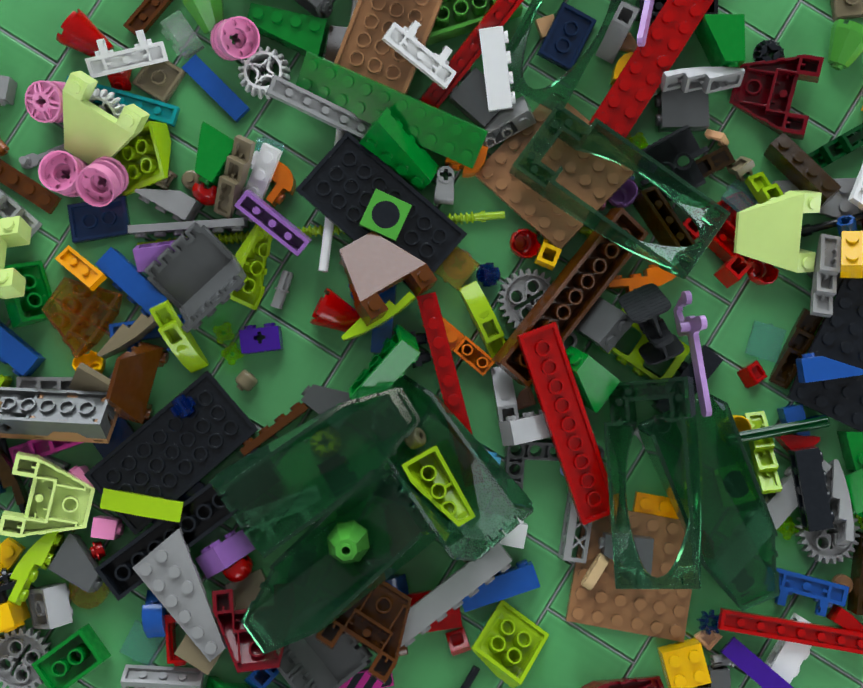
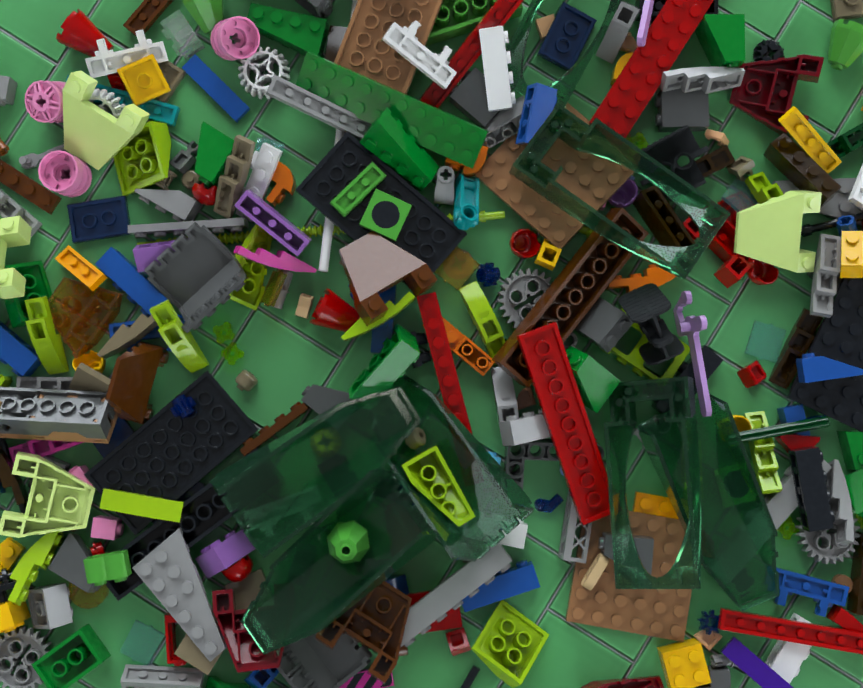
(43, 336): none -> lime slope
(102, 181): bright pink wheel -> none
(107, 567): none -> bright green brick
(144, 80): none -> yellow tile
(153, 616): blue brick -> none
(185, 159): none -> dark grey plate
(250, 344): dark purple brick -> none
(273, 288): none -> clear yellow piece
(281, 260): none -> dark pink slope
(304, 305): none -> tan piece
(358, 189): none -> bright green tile
(466, 202): none -> teal piece
(537, 107): none -> blue slope
(548, 505): none -> clear blue arm
(809, 139): none -> yellow plate

